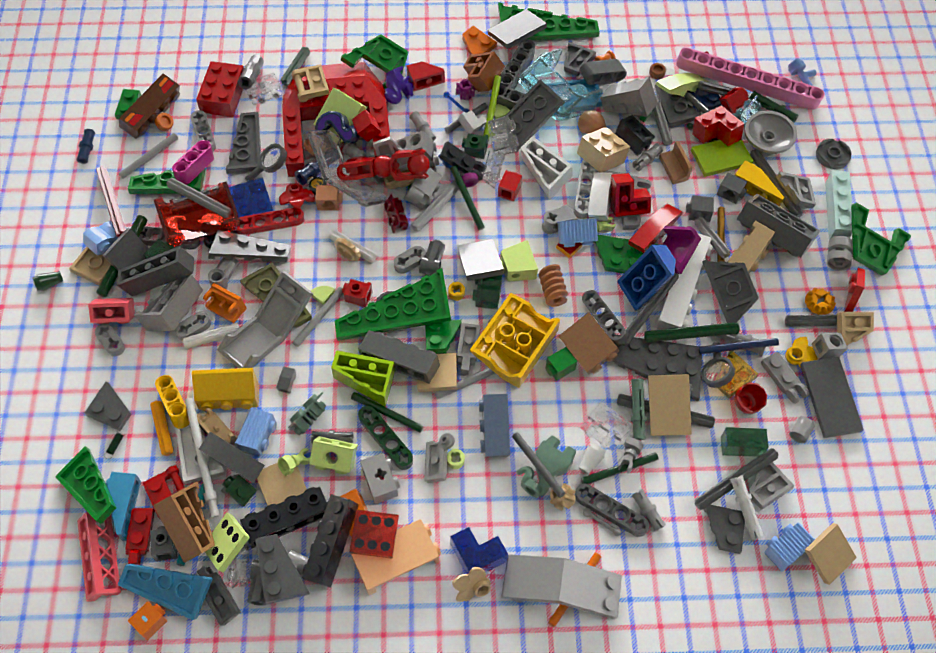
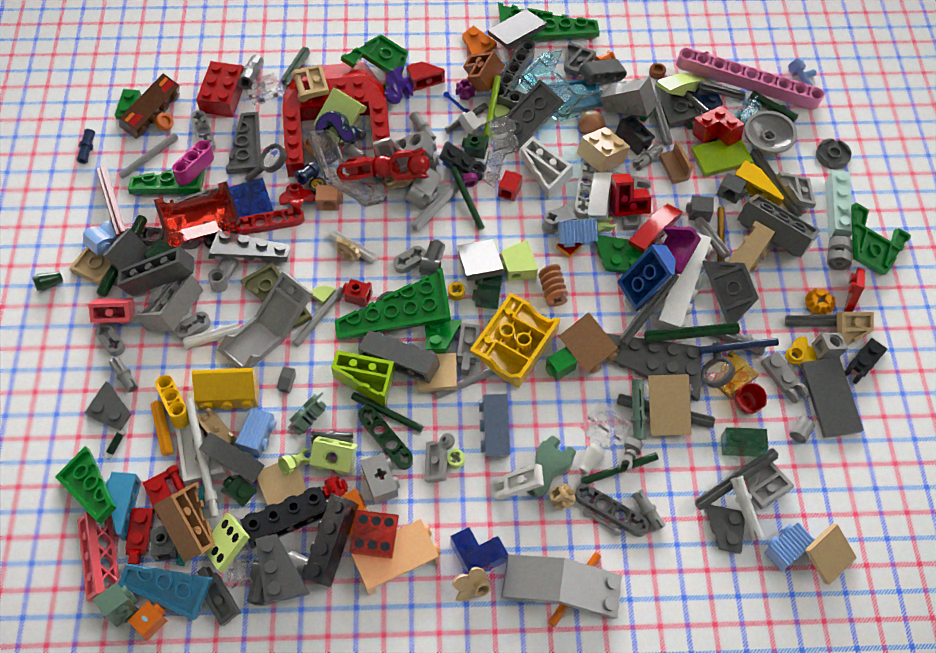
(117, 604): none -> sand green brick
(123, 374): none -> light grey axle
(198, 197): light grey axle -> none
(224, 303): orange hinge -> none
(334, 486): none -> red gear
(366, 125): red brick -> none
(393, 207): dark red hinge -> none
(519, 481): none -> white hinge
(538, 465): dark grey bar -> none
(604, 317): dark grey beam -> none
(734, 99): red brick -> none
(866, 359): none -> black hinge

